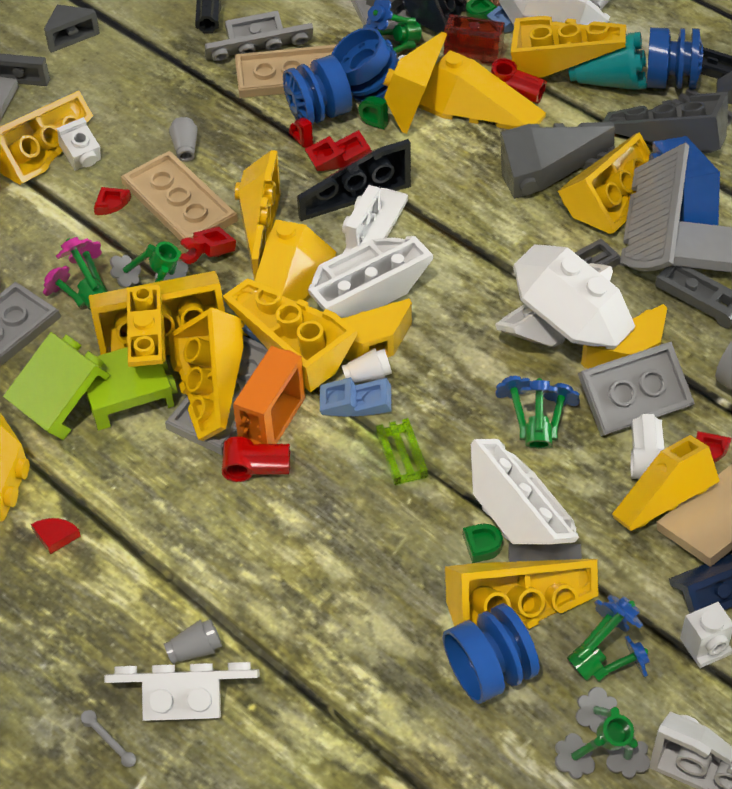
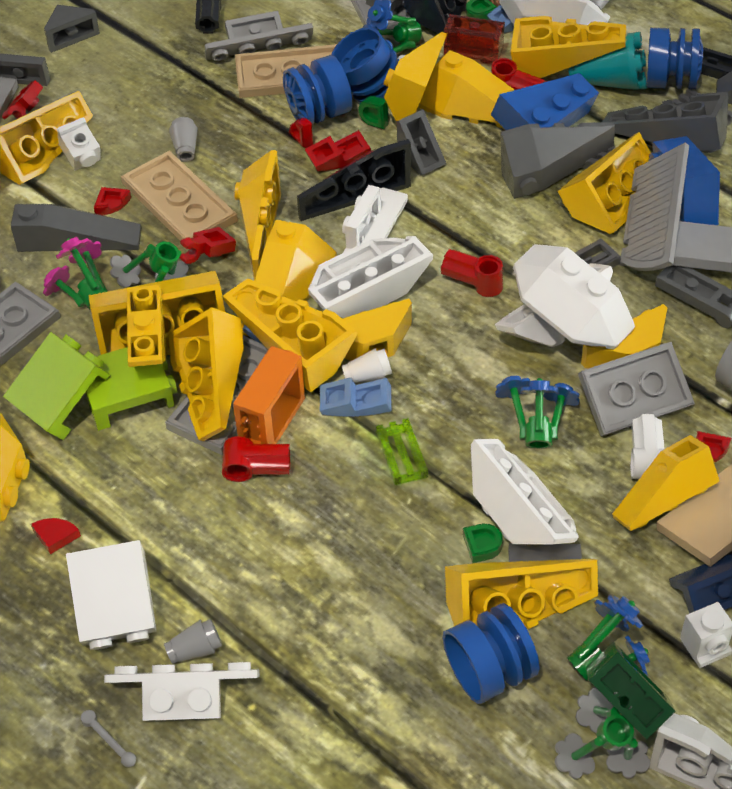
(25, 100): none -> red plate
(50, 225): none -> dark grey wedge
(111, 594): none -> white slope
(424, 147): none -> dark grey slope
(482, 272): none -> red piece
(546, 103): none -> blue wedge
(630, 690): none -> dark green window

